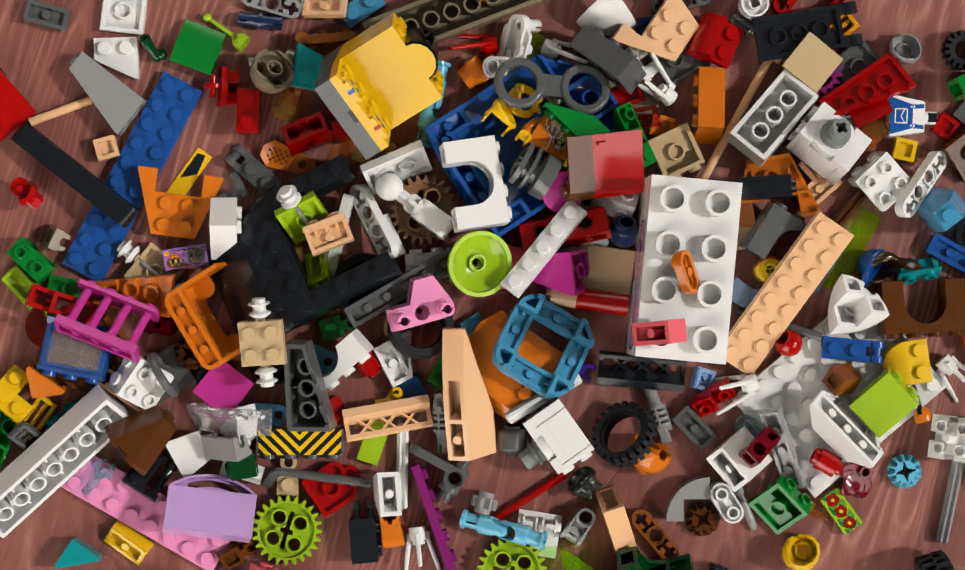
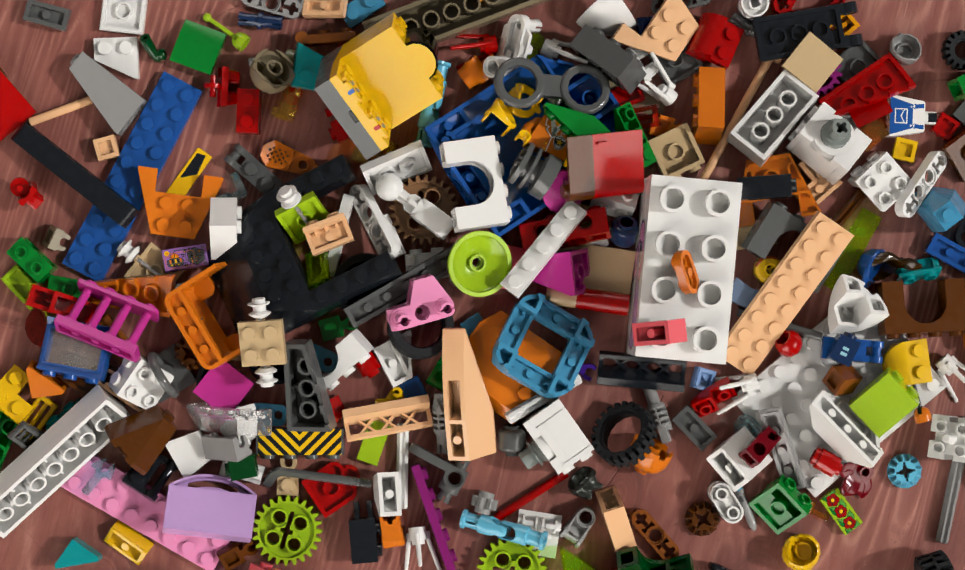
(165, 326): dark red plate -> none
(306, 133): red brick -> none
(691, 489): light grey brick -> none
(843, 349): none -> dark blue brick

